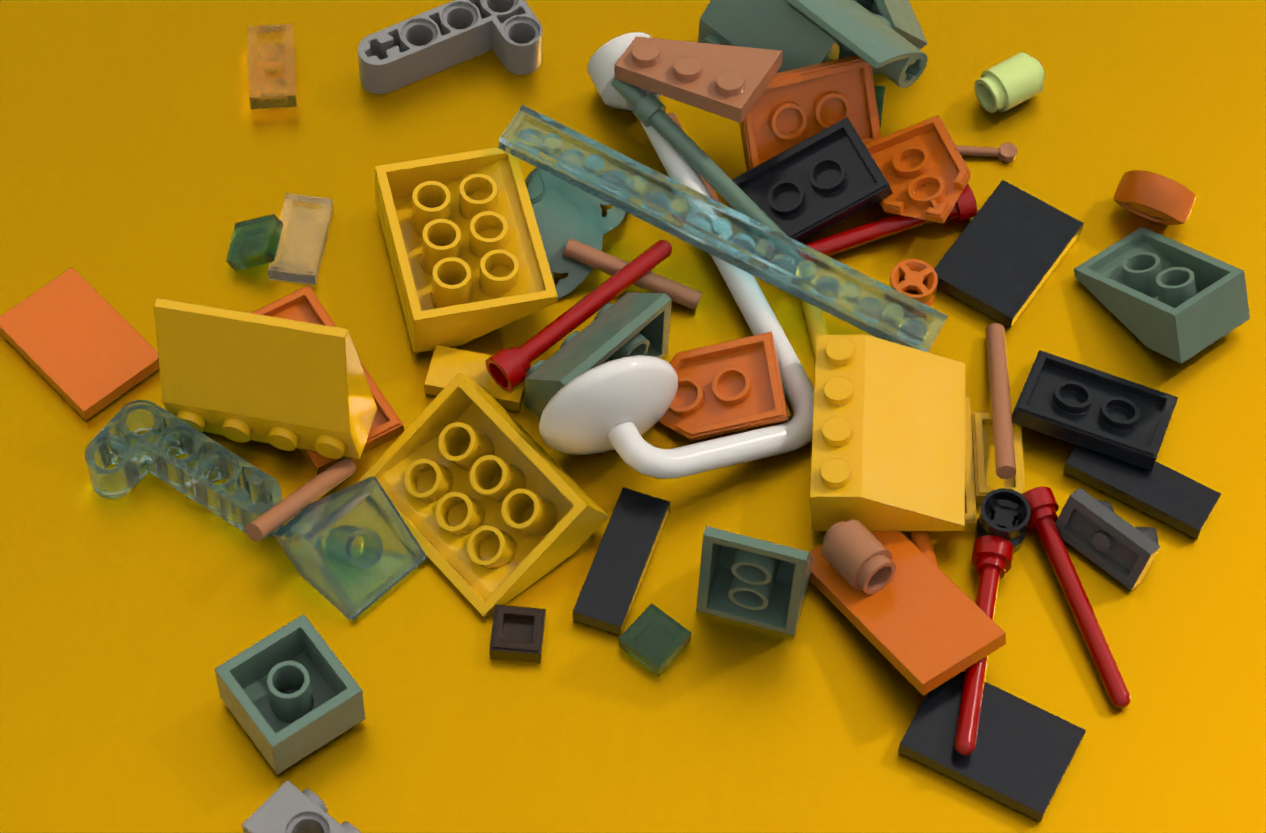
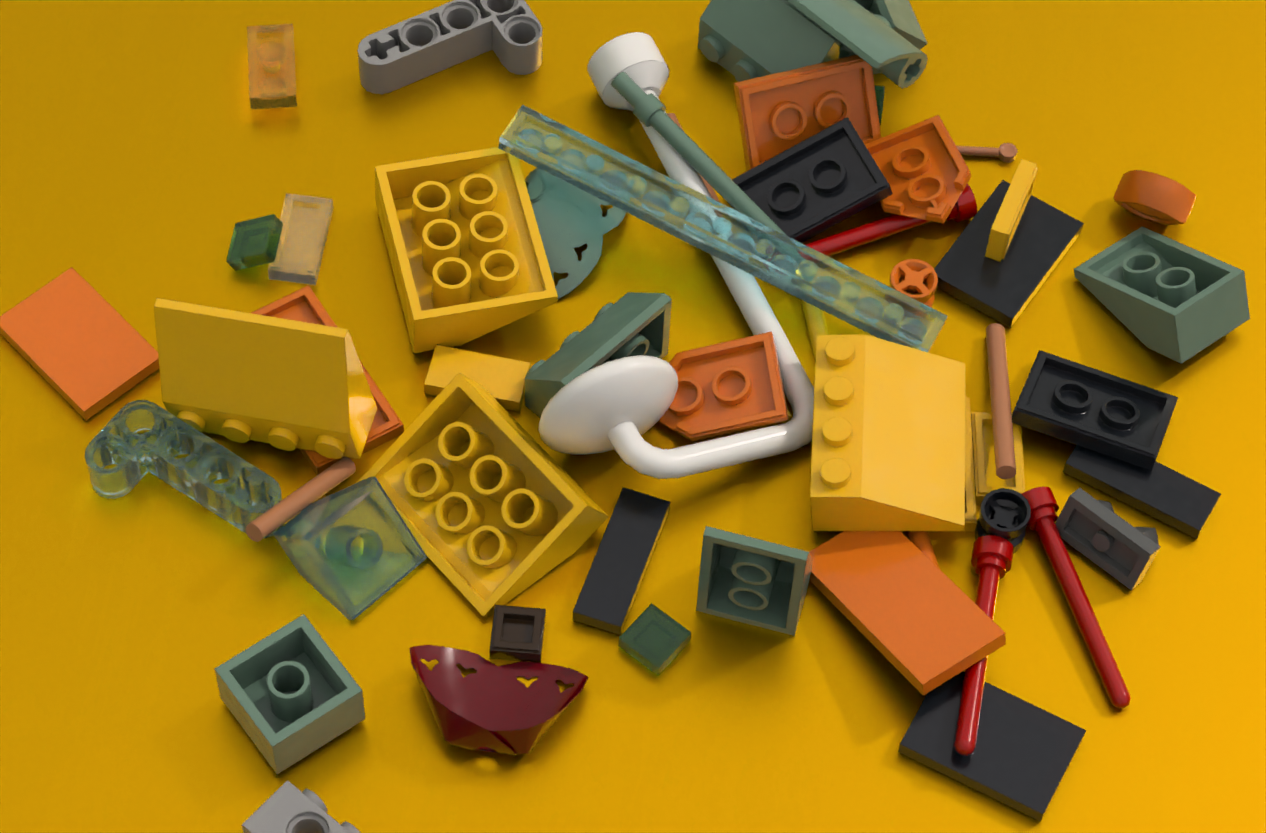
(491, 706): none -> dark red piece
(510, 365): red piece -> none
(651, 281): nougat bar -> none
(702, 75): nougat wing -> none
(858, 556): nougat brick -> none
(1009, 83): yellowish green brick -> none
(1011, 210): none -> yellow tile

